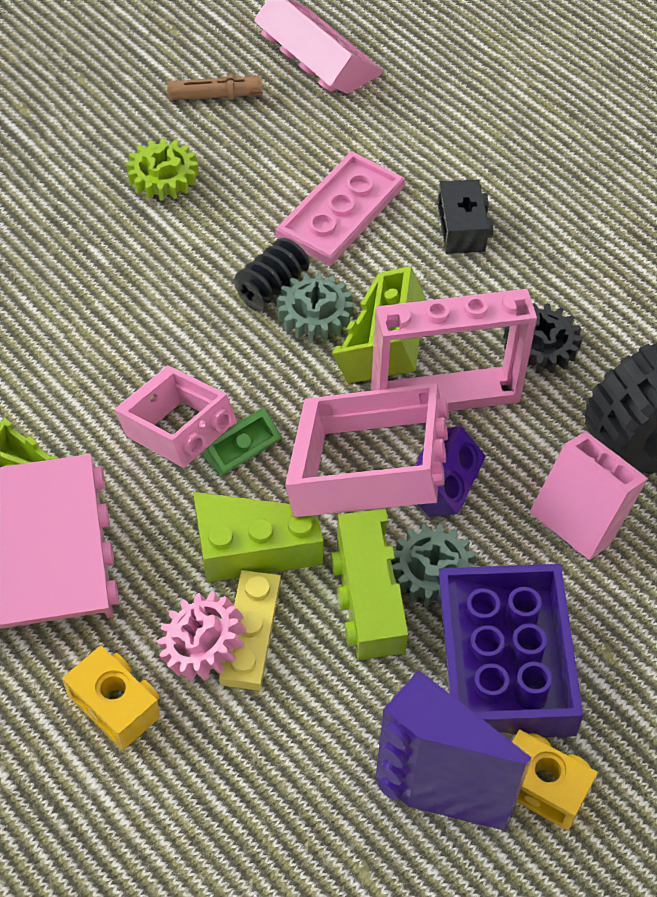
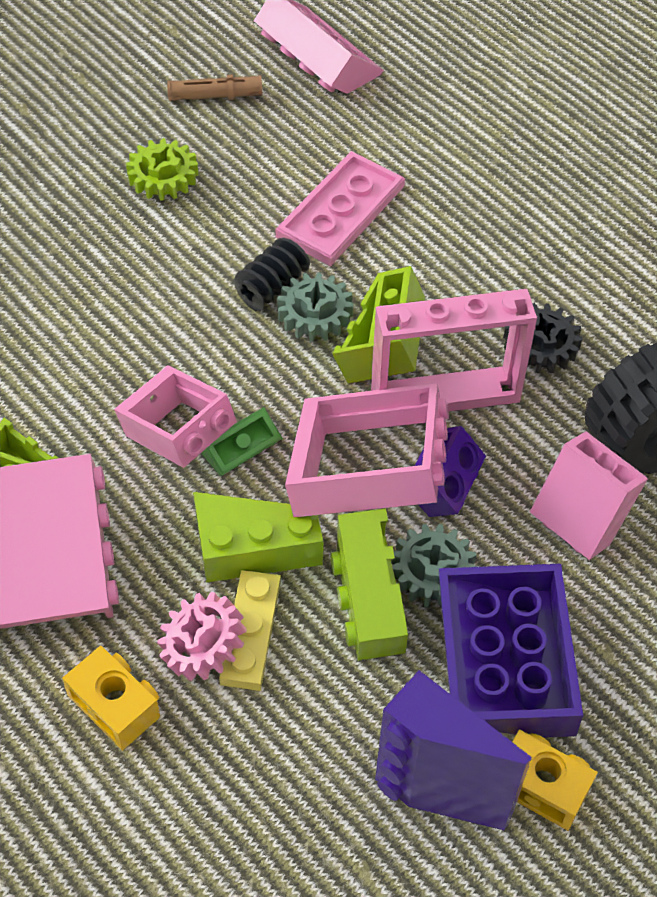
(463, 216): black brick -> none

